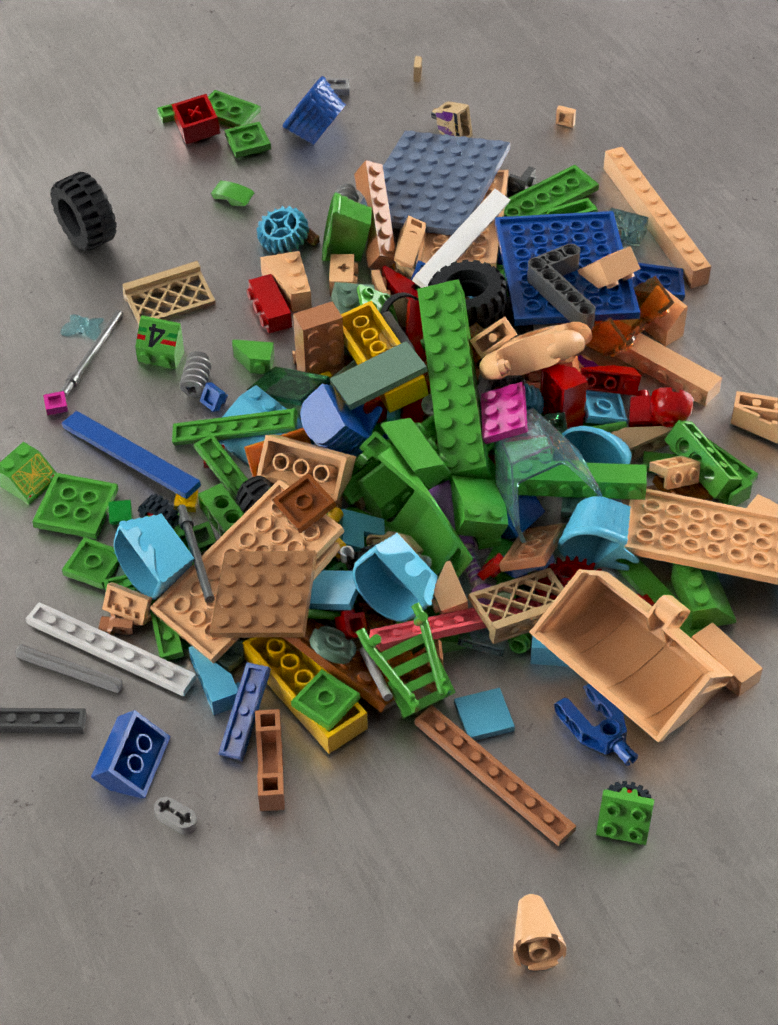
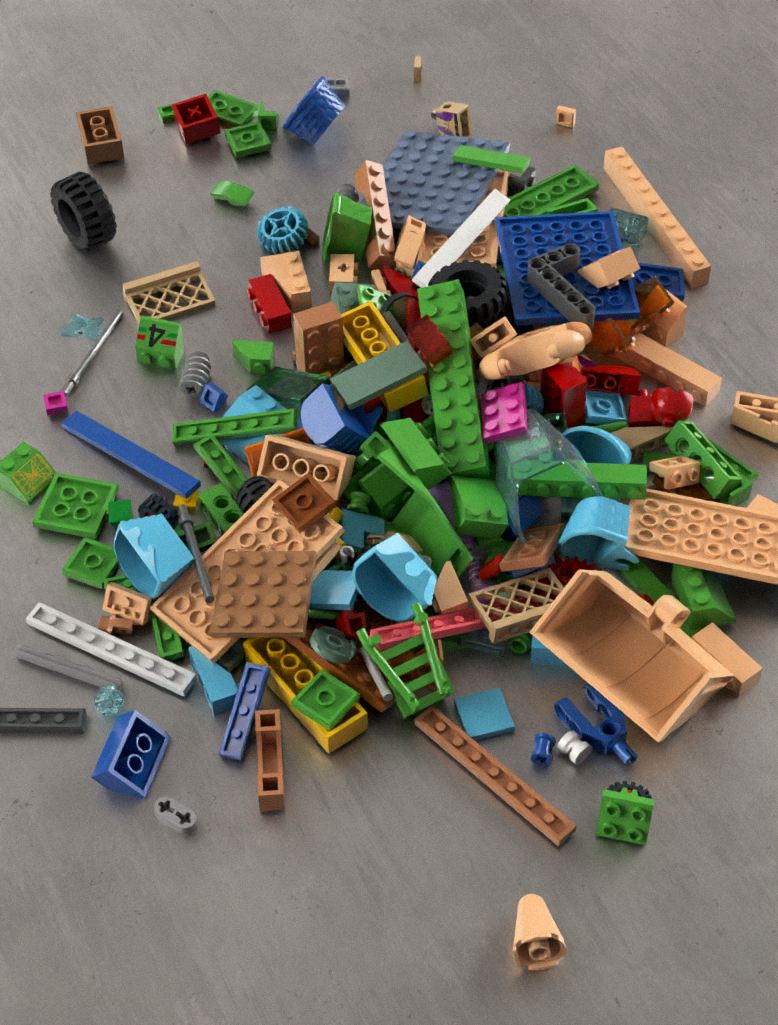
(100, 135): none -> medium nougat brick
(108, 700): none -> clear light blue gear
(268, 119): none -> bright green panel
(359, 502): none -> bright green wheel
(429, 341): none -> clear red brick
(491, 159): none -> bright green tile
(543, 749): none -> blue bush
(574, 747): none -> white wheel

